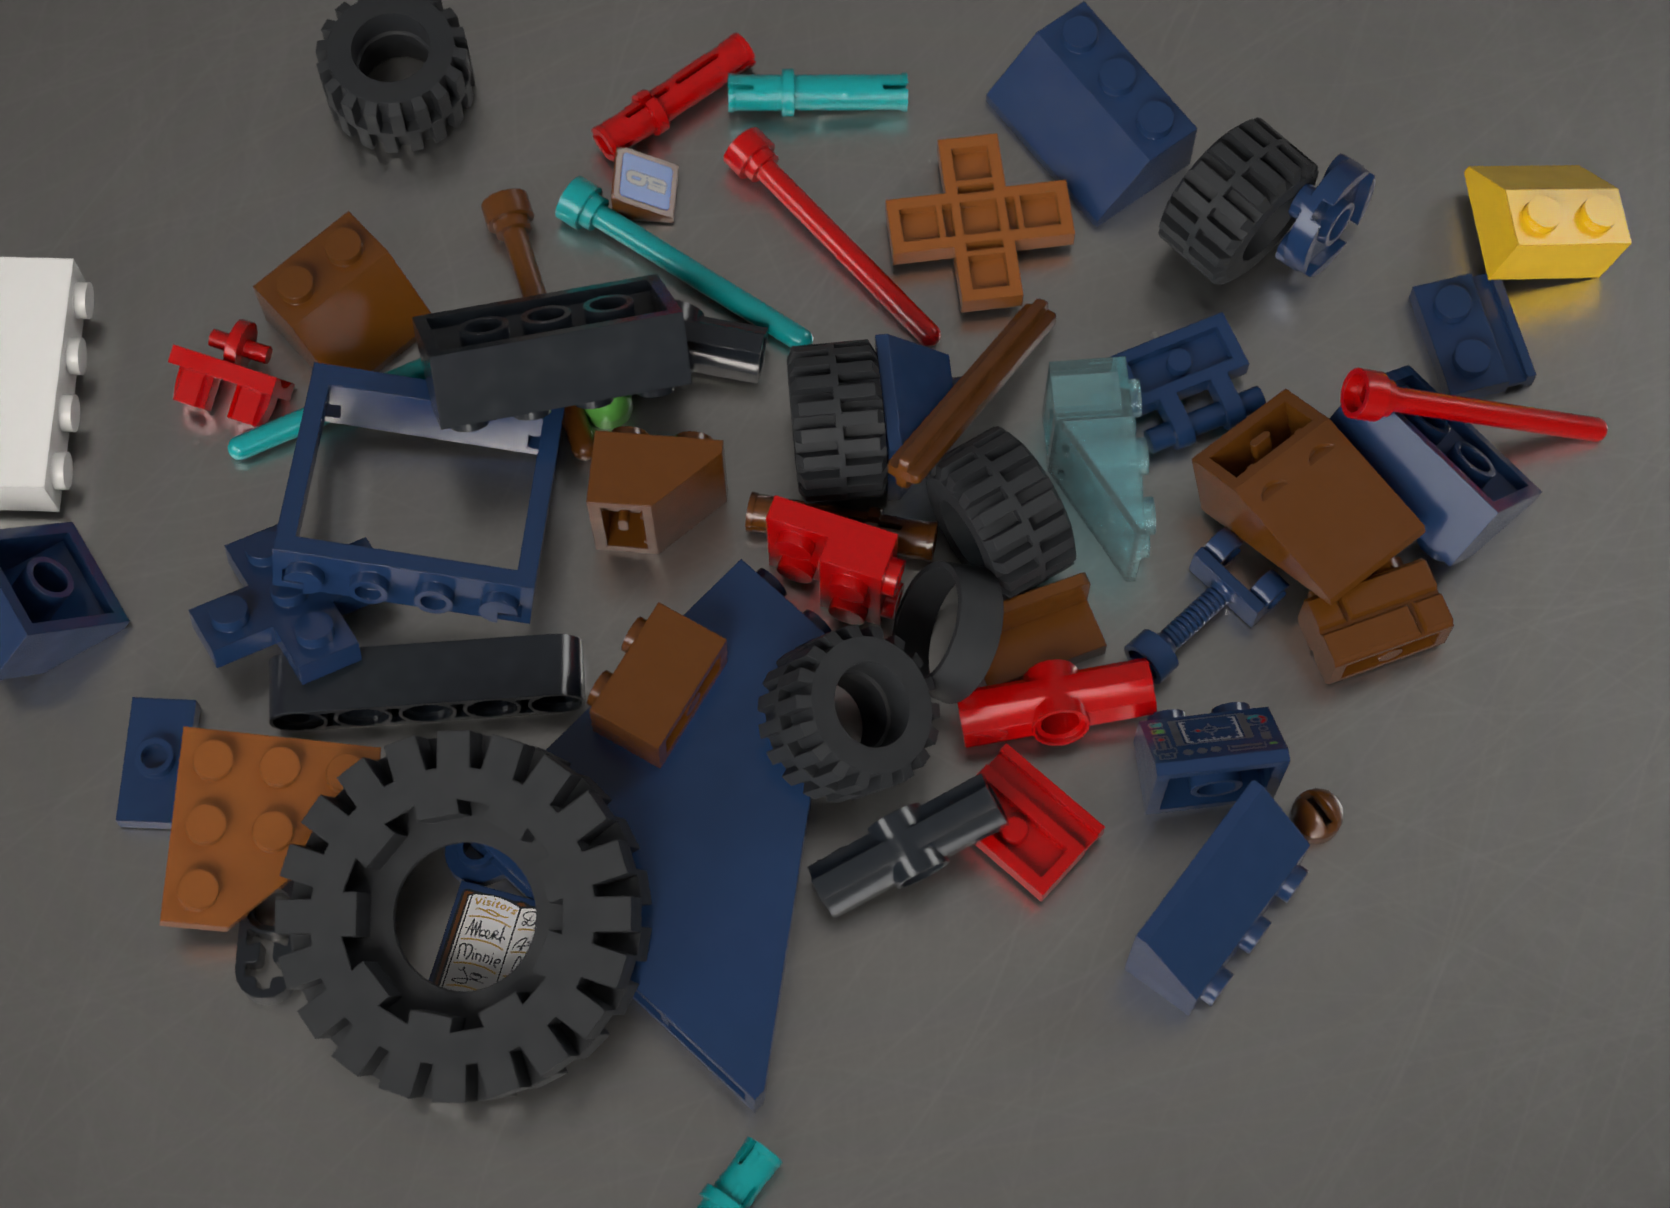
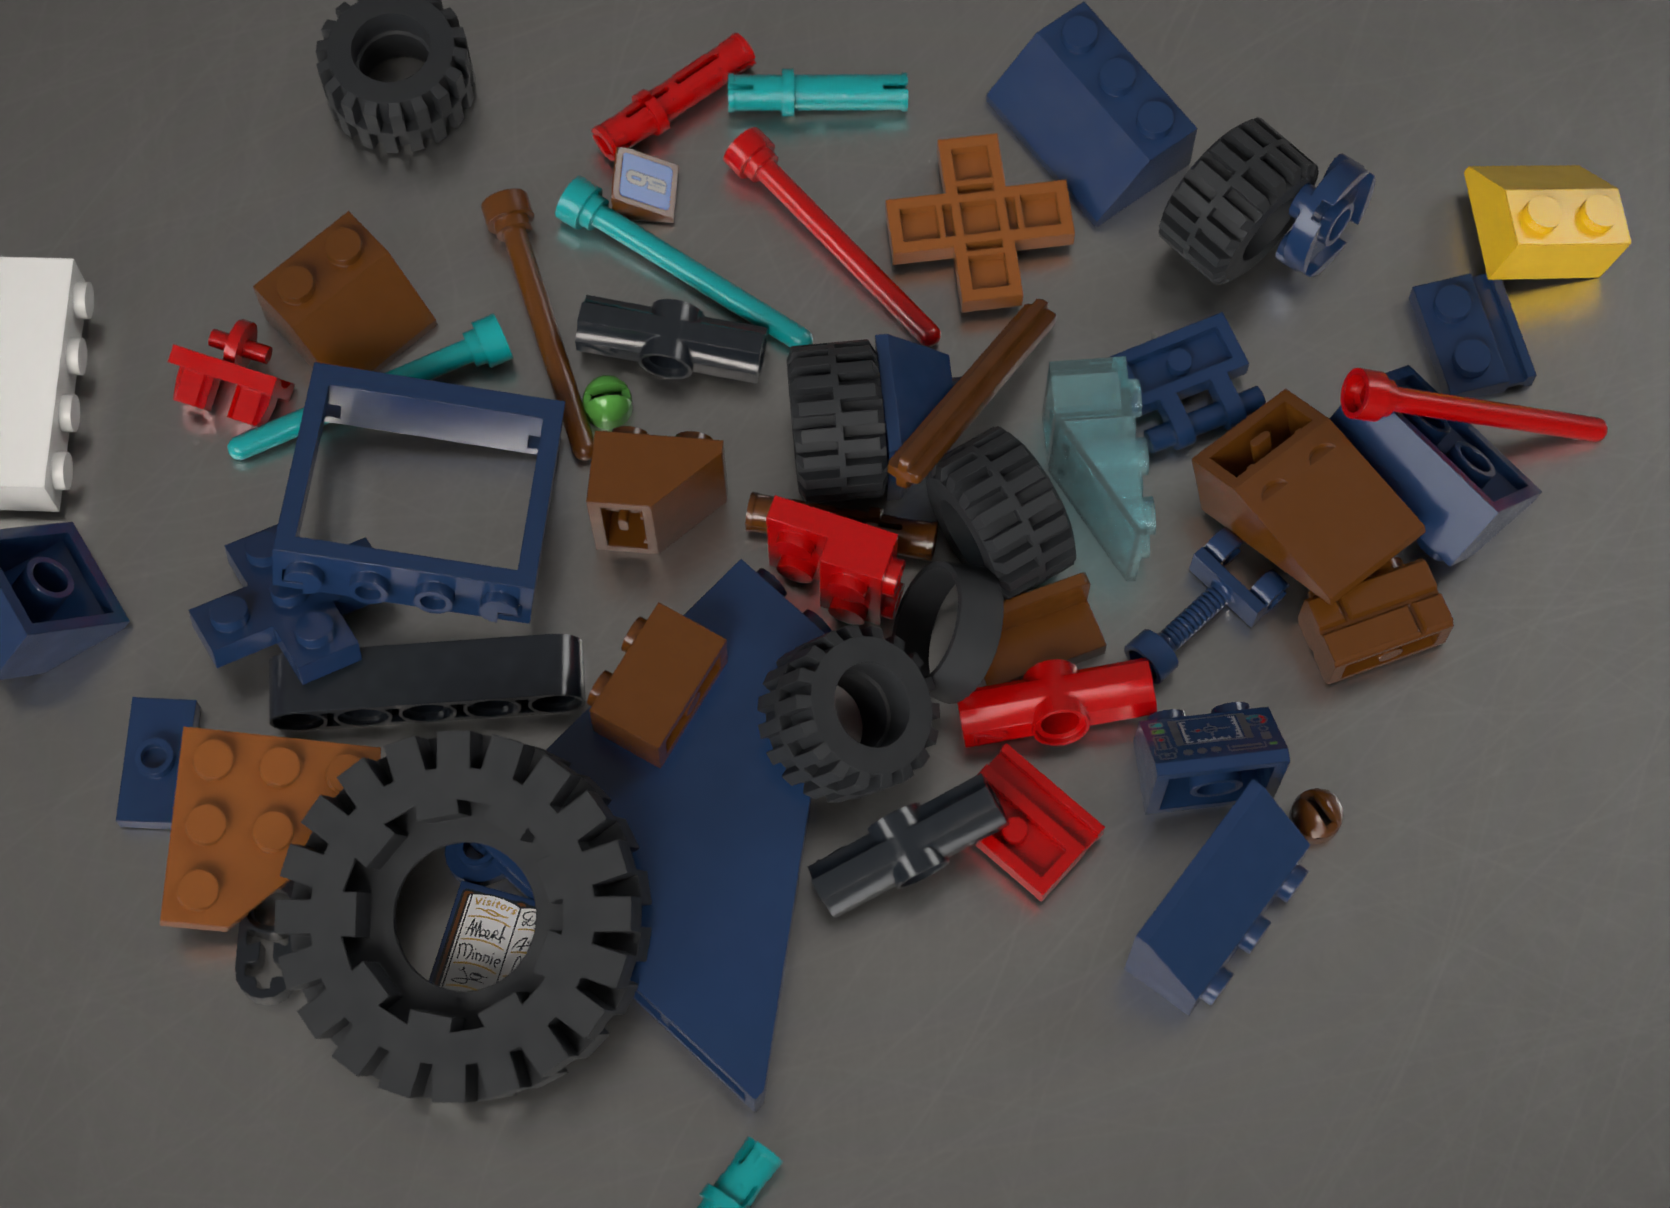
(552, 352): black slope -> none

